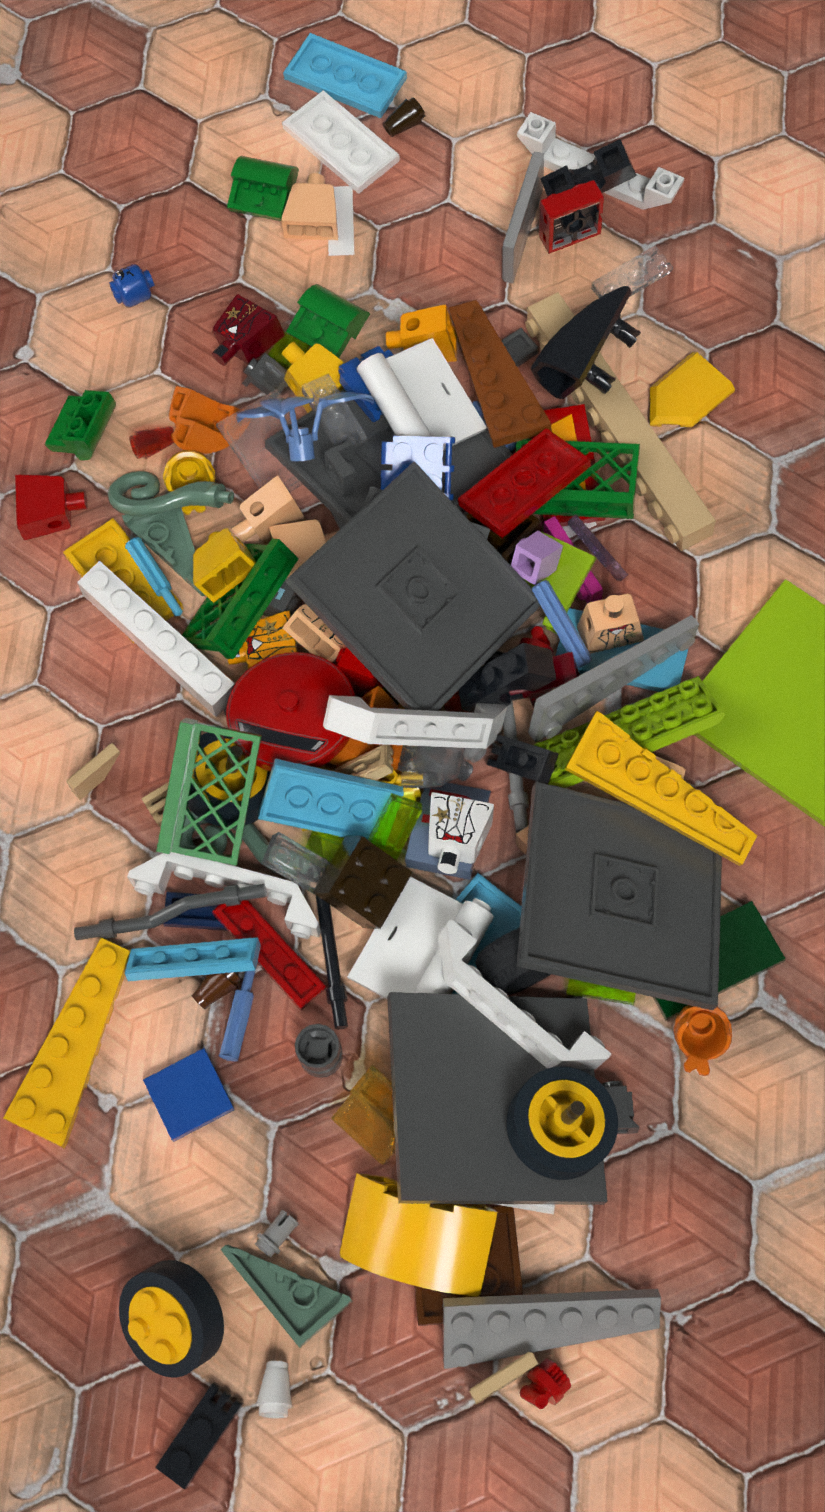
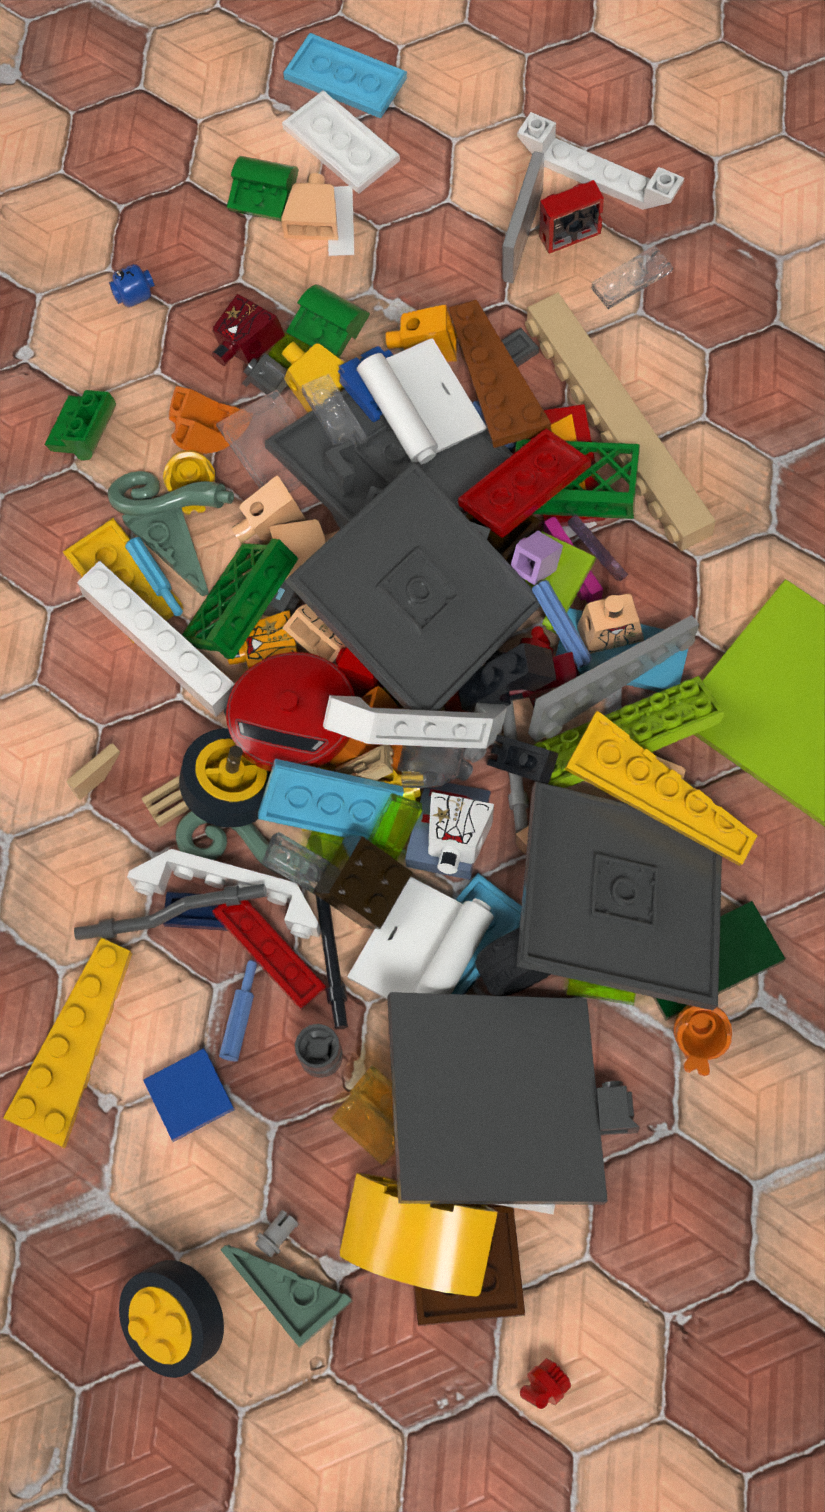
(45, 504): red torso -> none
(150, 441): clear red cone -> none
(180, 787): green fence -> none
(193, 959): medium azure tile -> none
(198, 1437): black hinge -> none
(215, 987): reddish brown cone -> none
(221, 564): yellow torso -> none
(275, 1393): white cone -> none
(299, 438): medium blue plant -> none
(404, 117): dark brown cone -> none
(425, 452): plate -> none
(494, 1003): white slope -> none
(503, 1377): tan tile -> none
(519, 1324): light grey wing -> none
(562, 1123): wheel -> none
(574, 348): black piece -> none
(607, 169): black arch -> none
(688, 393): yellow tile -> none

